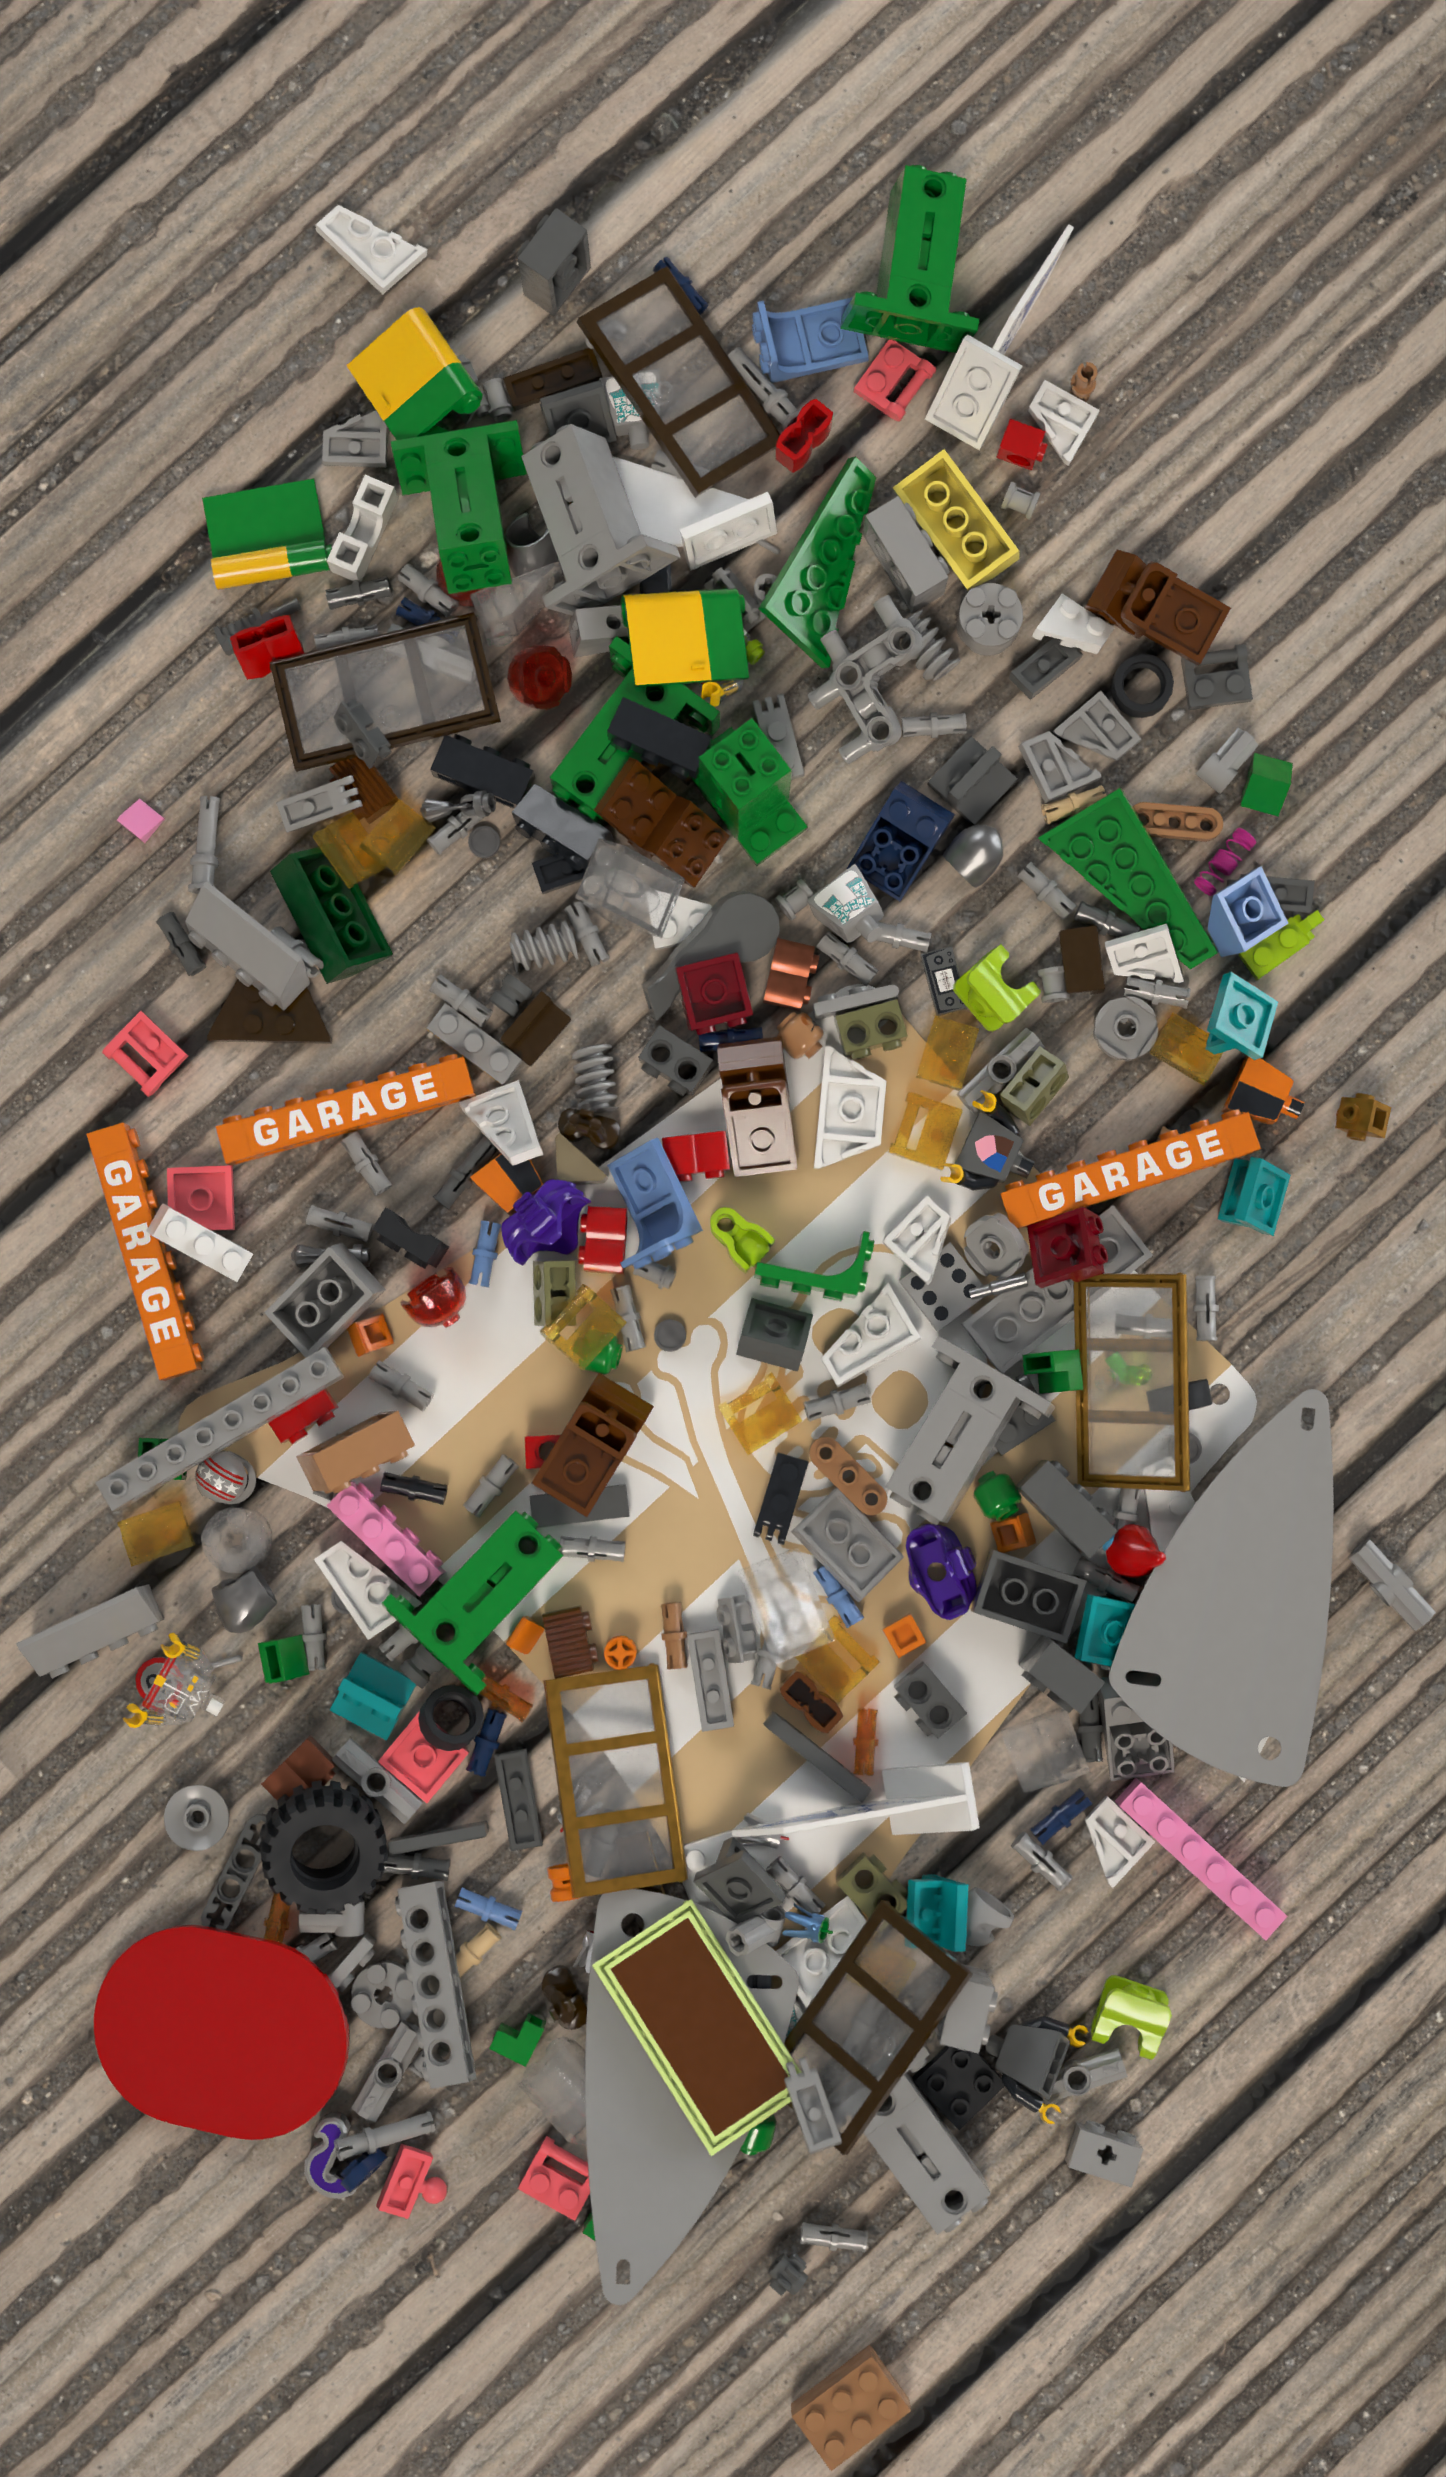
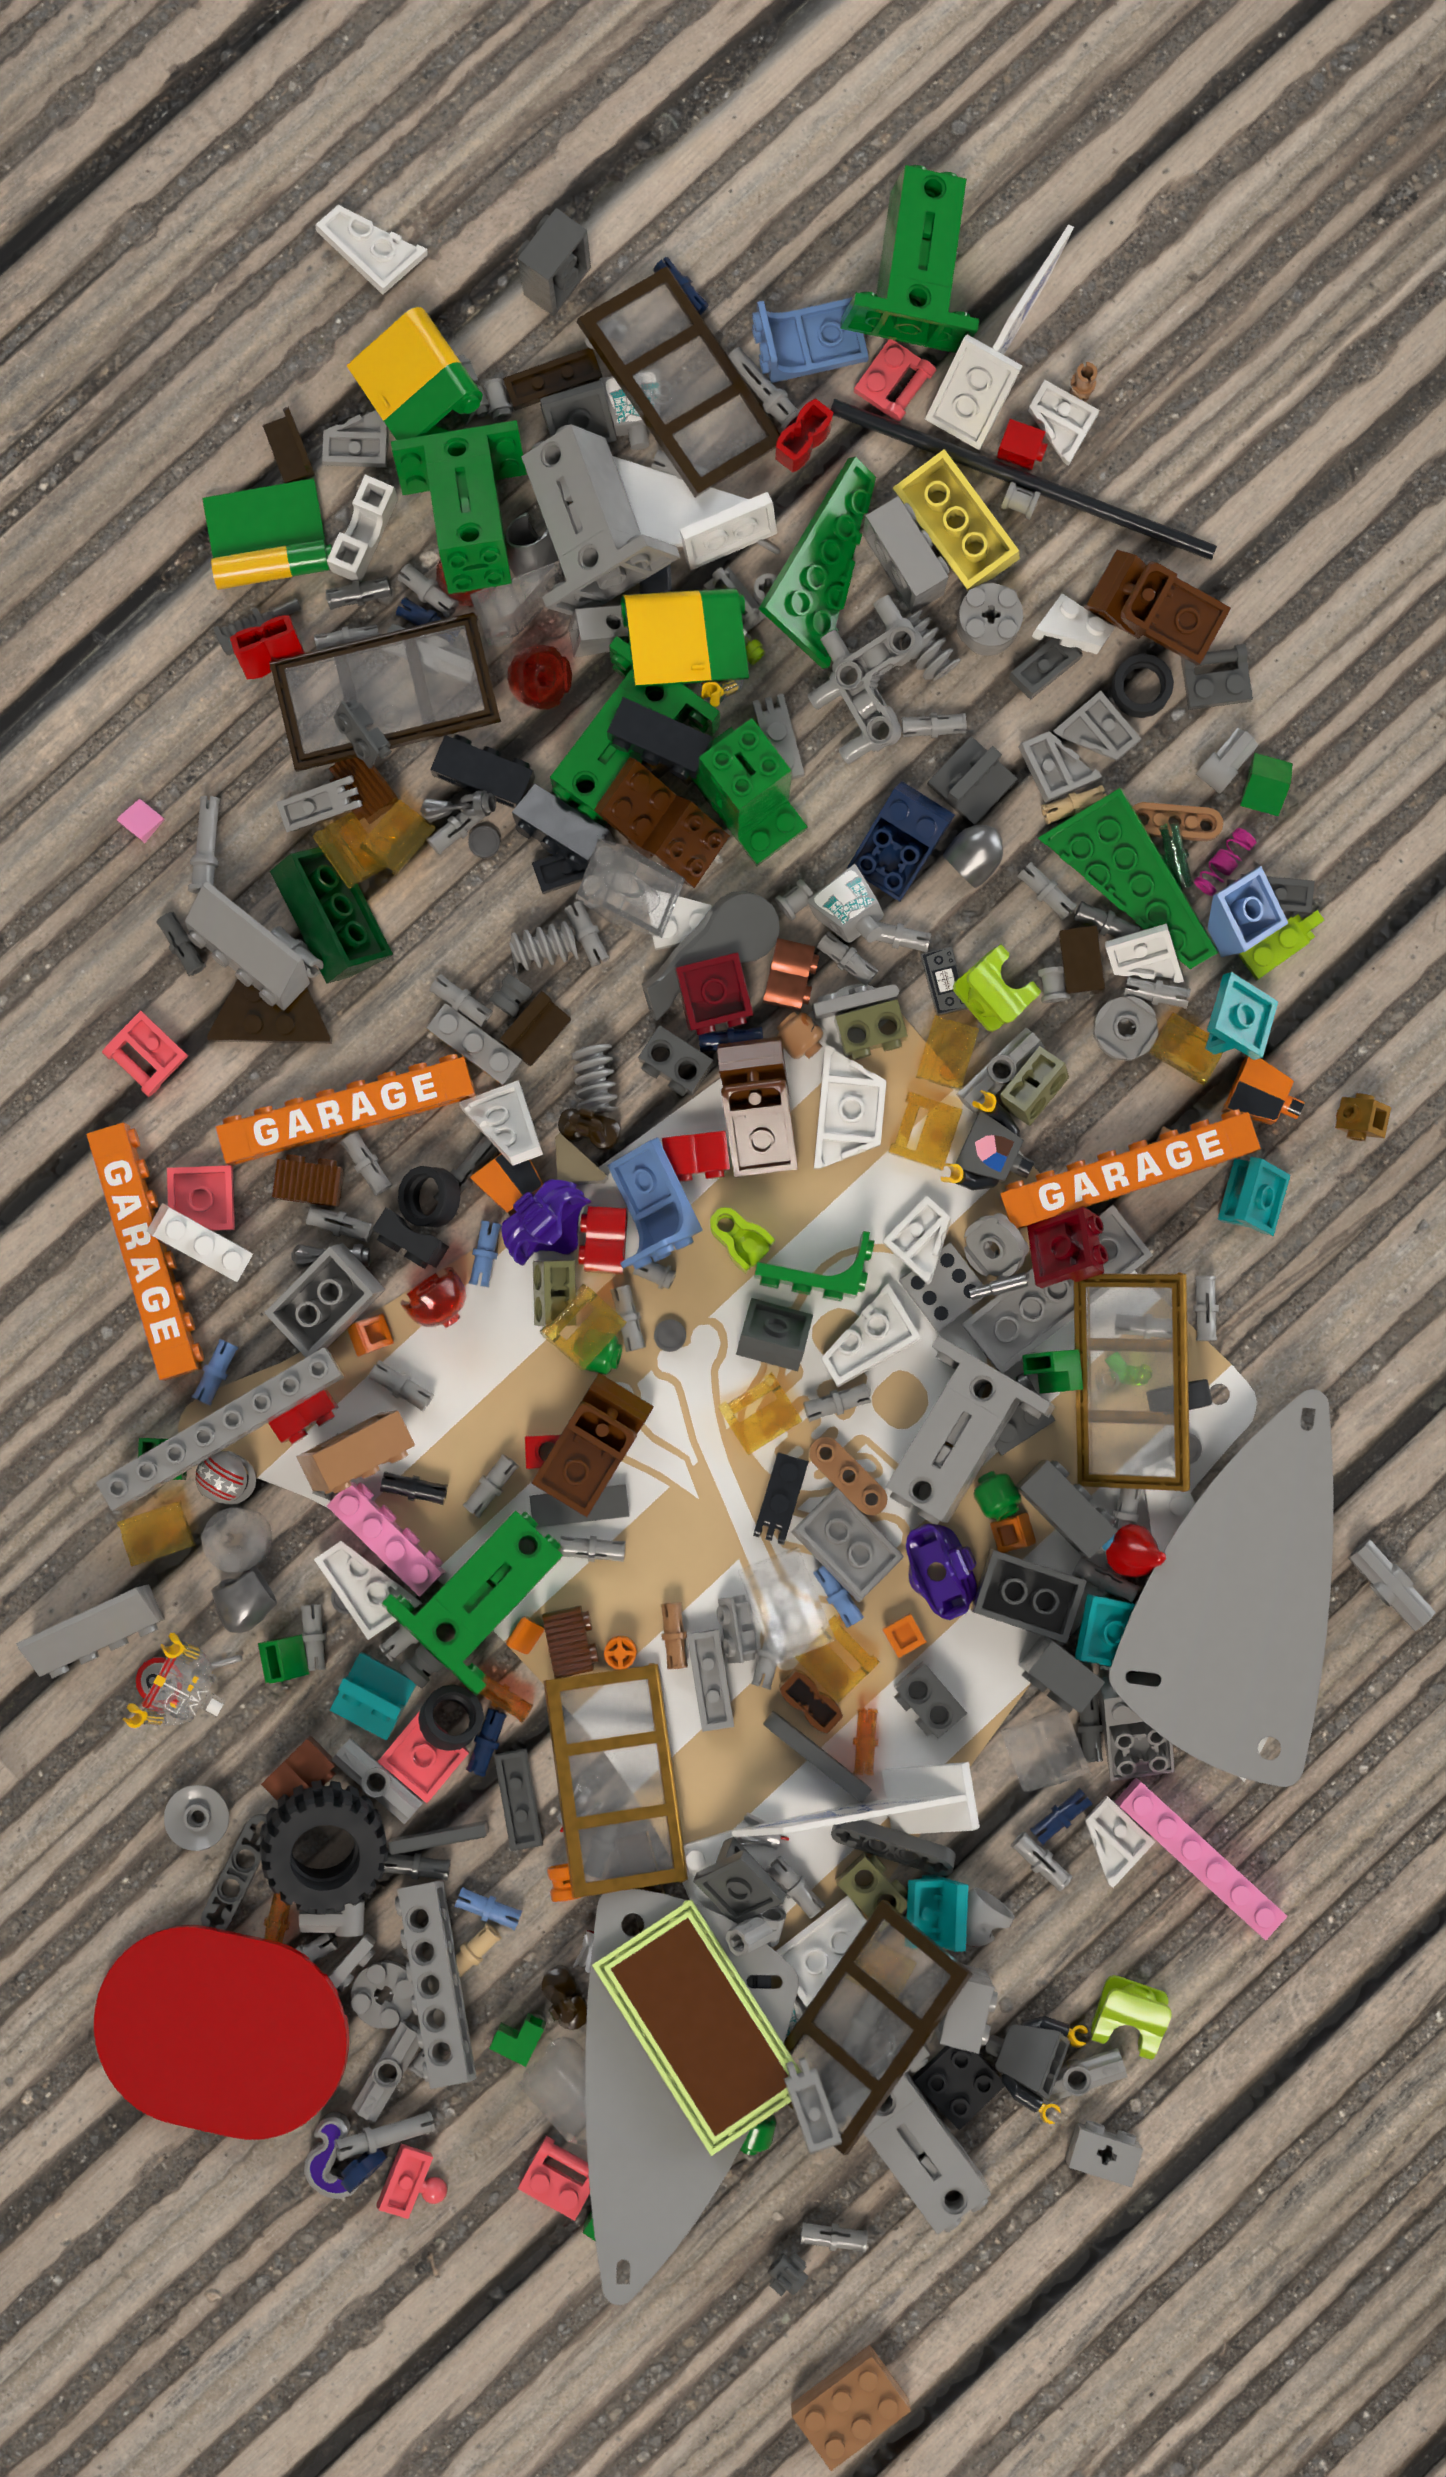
(215, 1372): none -> medium blue pin
(288, 448): none -> dark brown panel
(308, 1181): none -> reddish brown brick
(448, 1196): none -> black tyre
(816, 1926): flat silver piece -> none
(895, 1846): none -> dark grey beam
(1024, 480): none -> black piece
(1175, 854): none -> clear green pin

